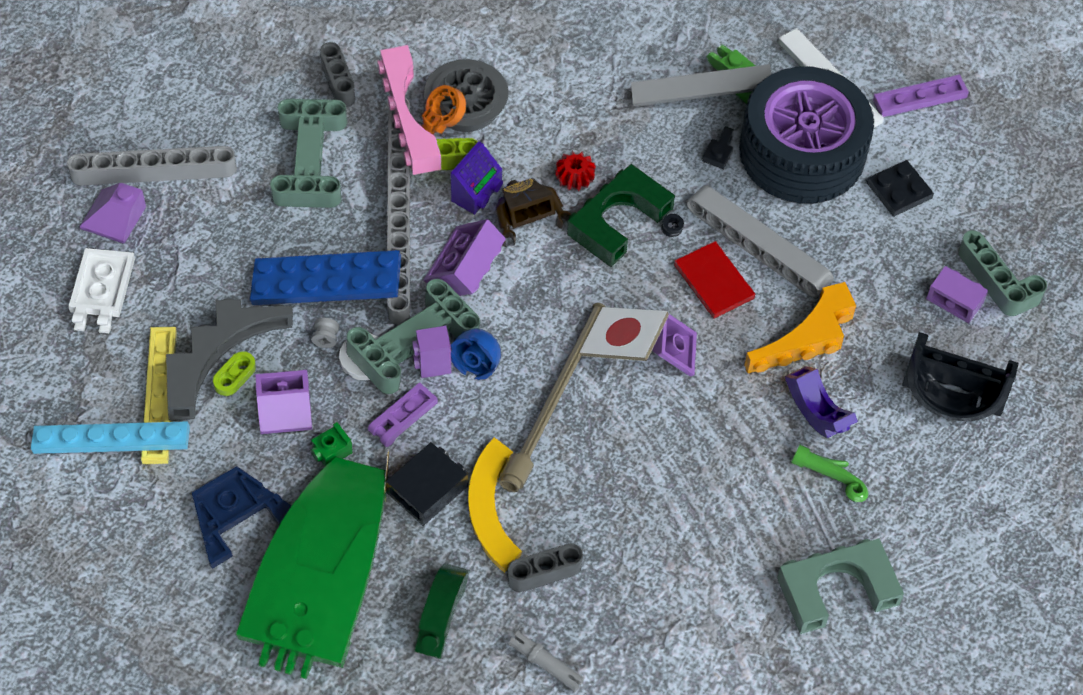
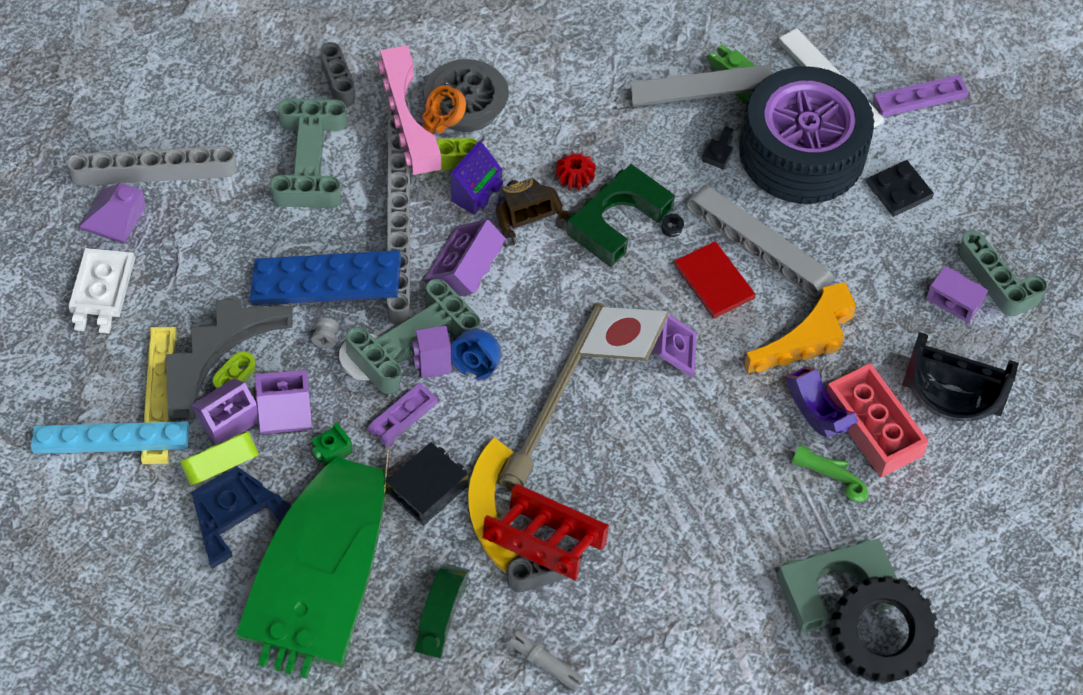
(219, 458): none -> beam
(226, 411): none -> medium lavender slope
(554, 515): none -> red fence
(883, 426): none -> coral brick
(914, 609): none -> black tyre

